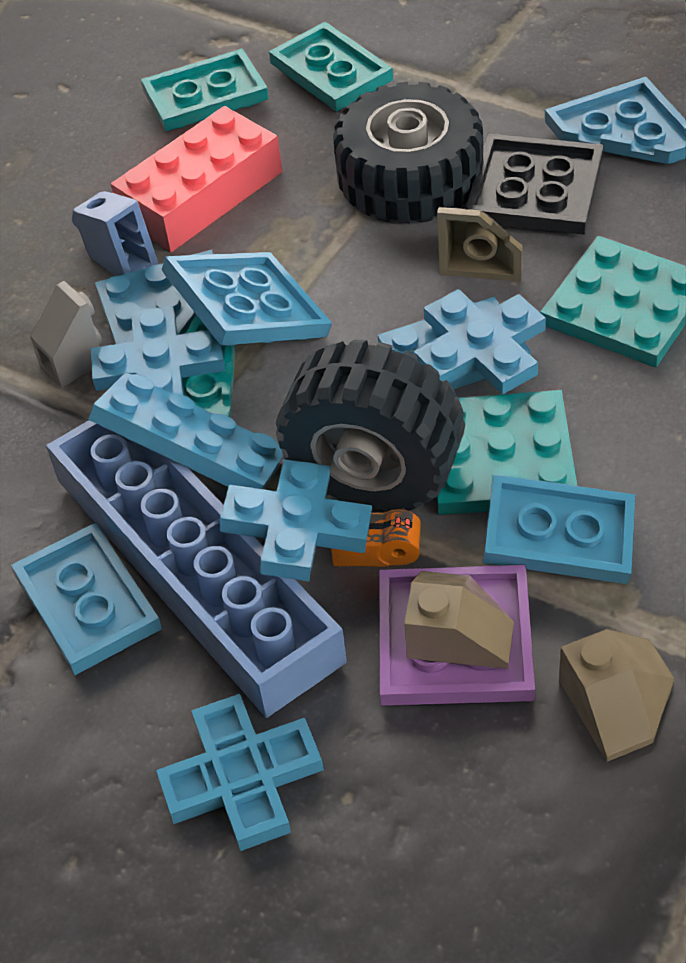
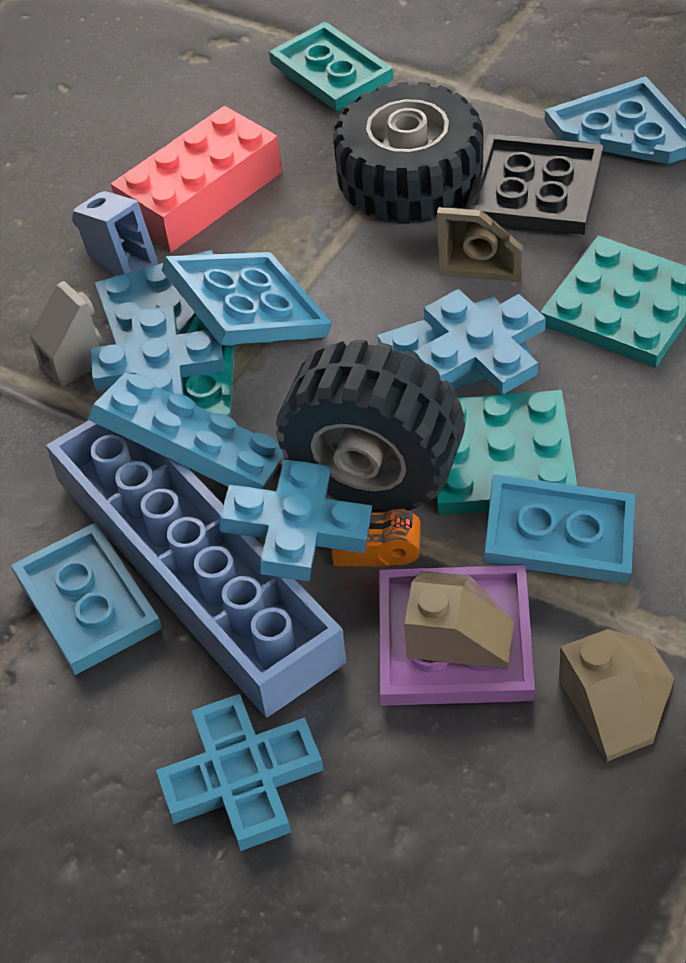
(203, 88): teal plate -> none

